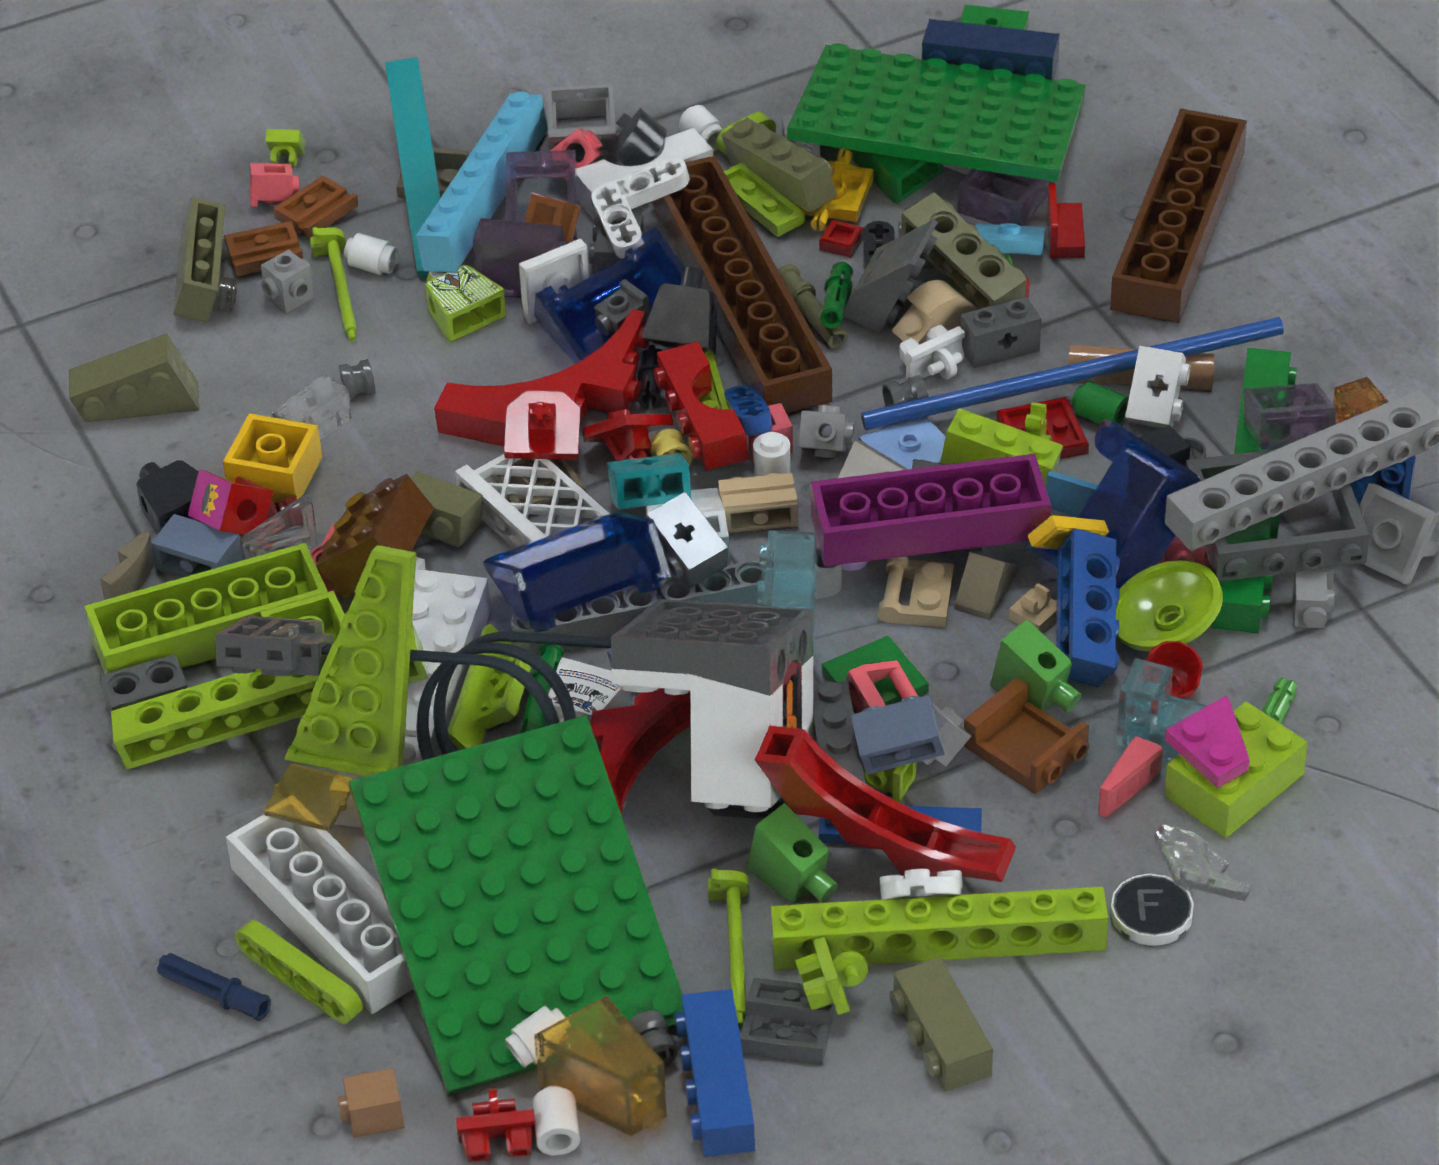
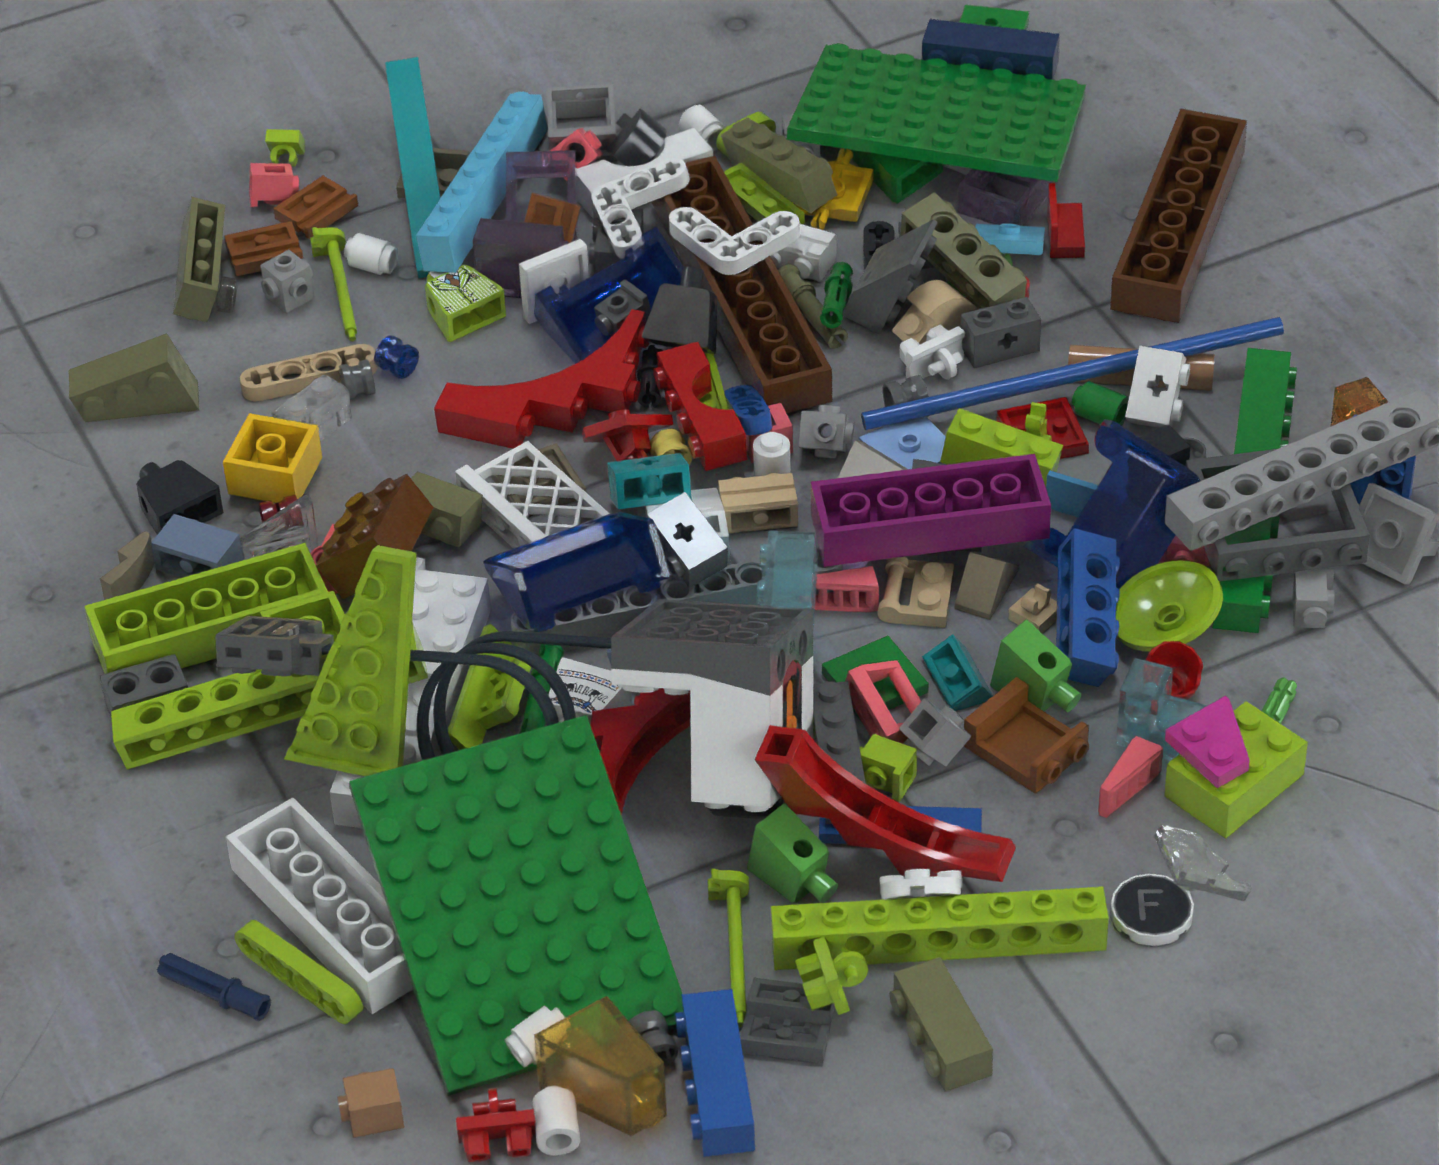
(229, 505): piece -> none
(305, 366): none -> tan beam
(309, 797): clear yellow piece -> none
(396, 357): none -> clear blue wheel
(542, 426): piece -> none
(734, 253): none -> white beam
(811, 253): none -> white brick
(841, 238): red tile -> none
(852, 590): none -> coral slope
(897, 734): sand blue brick -> none
(957, 674): none -> teal slope
(1057, 528): yellow tile -> none
(1286, 420): window -> none

